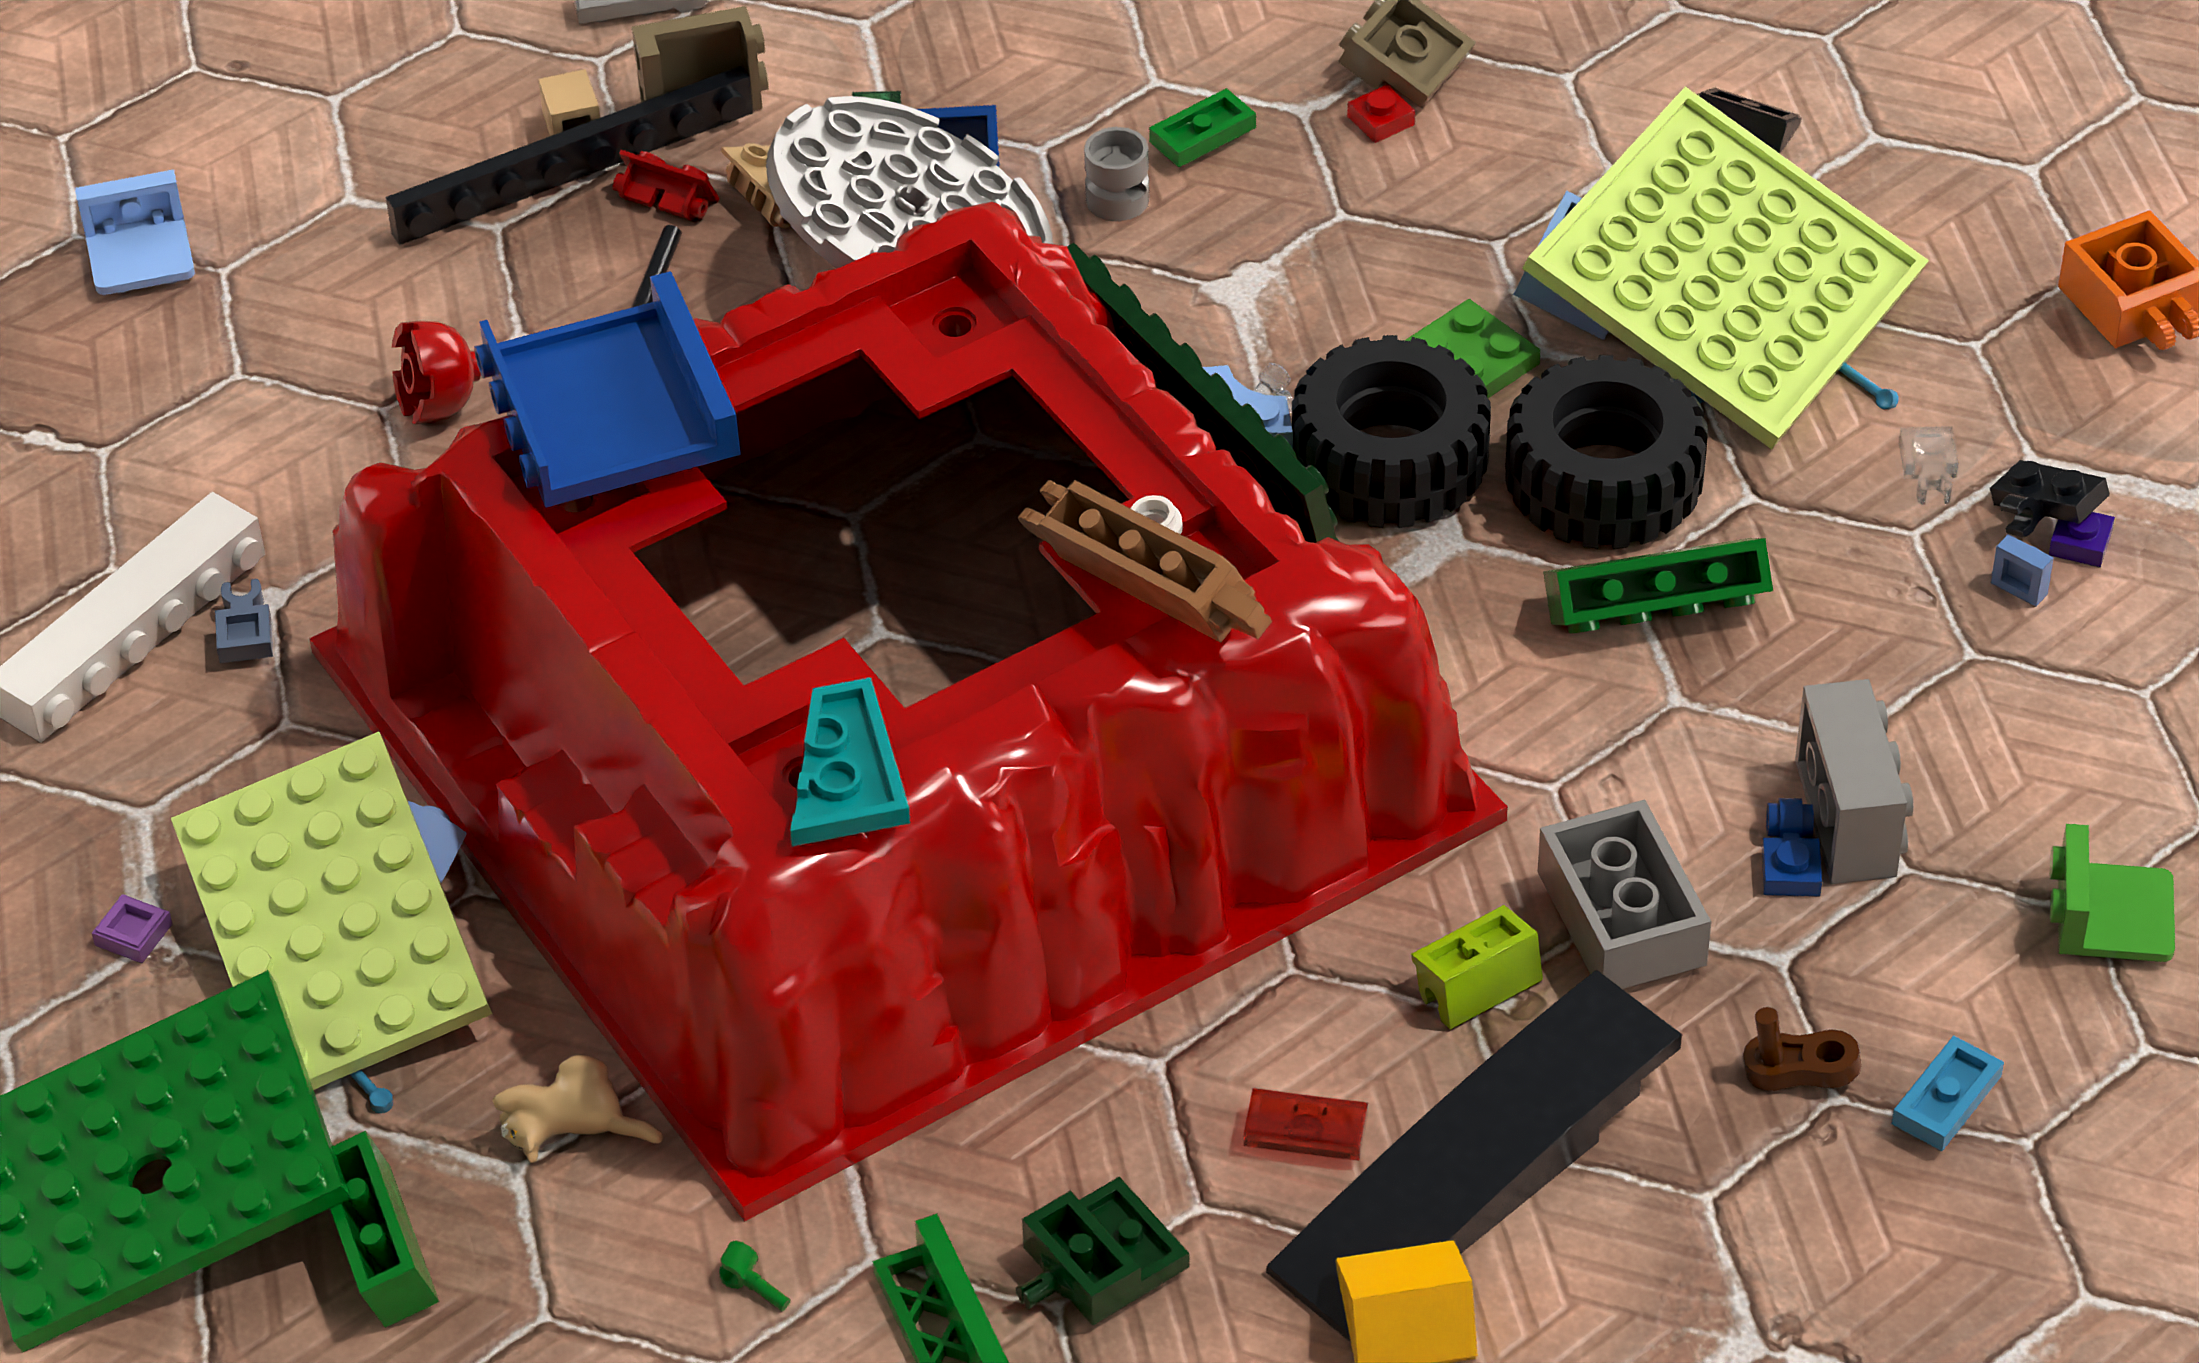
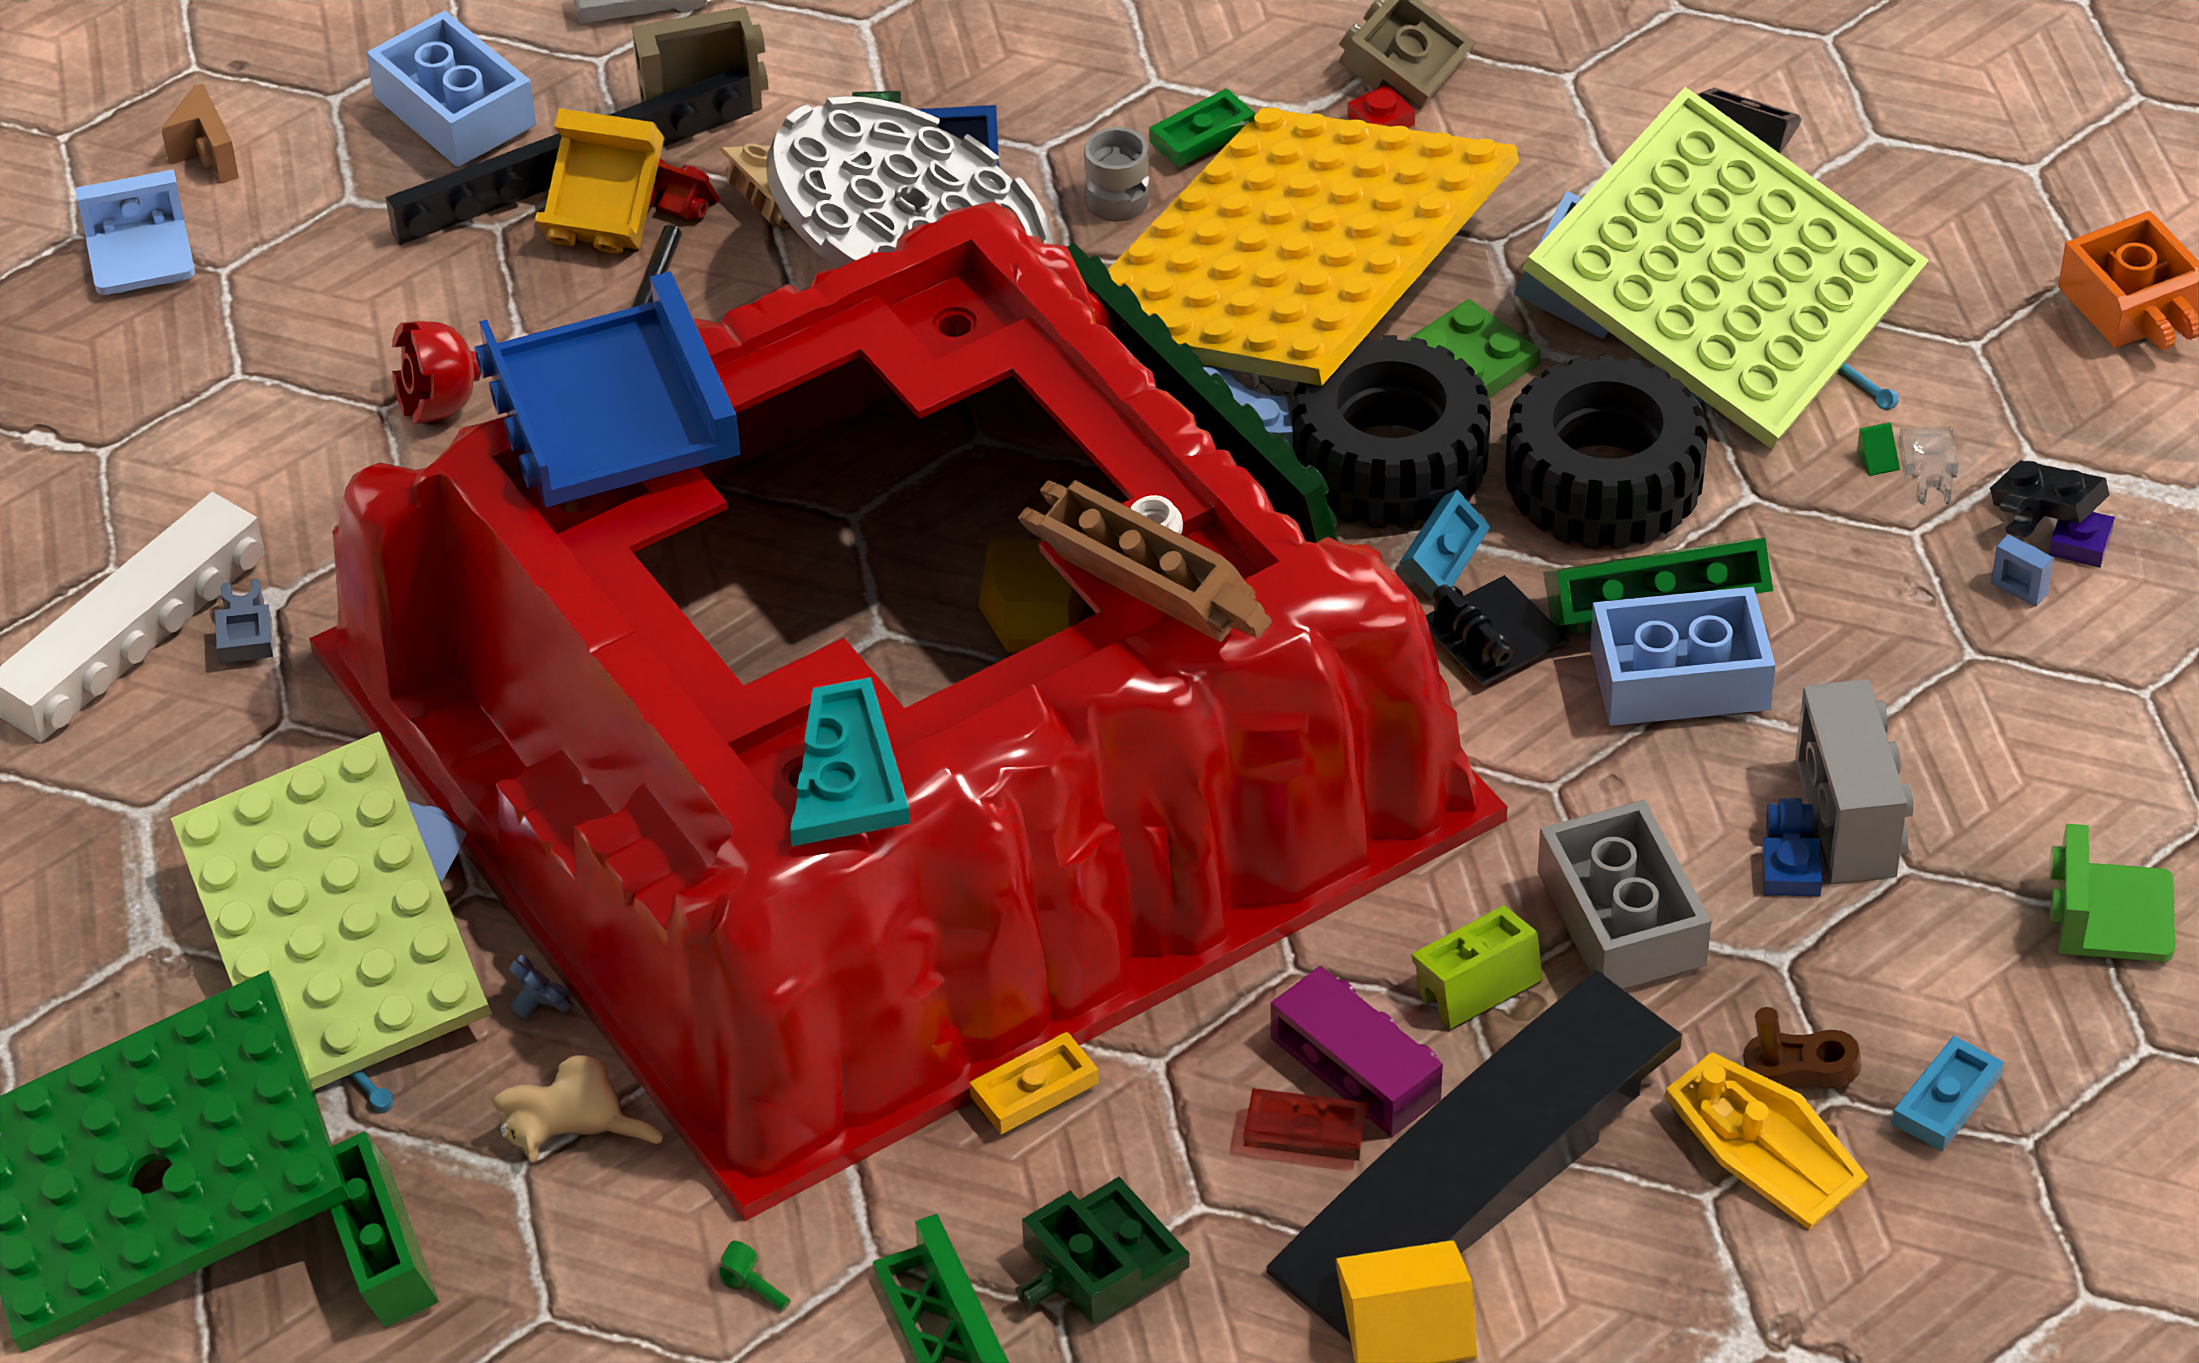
(132, 928): medium lavender tile -> none
(199, 132): none -> medium nougat slope
(451, 88): none -> light blue brick
(536, 990): none -> medium blue plant
(567, 101): tan brick -> none
(601, 181): none -> yellow panel
(1025, 594): none -> piece
(1034, 1082): none -> yellow plate
(1305, 238): none -> yellow plate
(1356, 1050): none -> magenta brick
(1444, 543): none -> dark azure plate
(1491, 628): none -> black hinge
(1682, 656): none -> light blue brick
(1766, 1138): none -> yellow piece
(1878, 449): none -> green piece

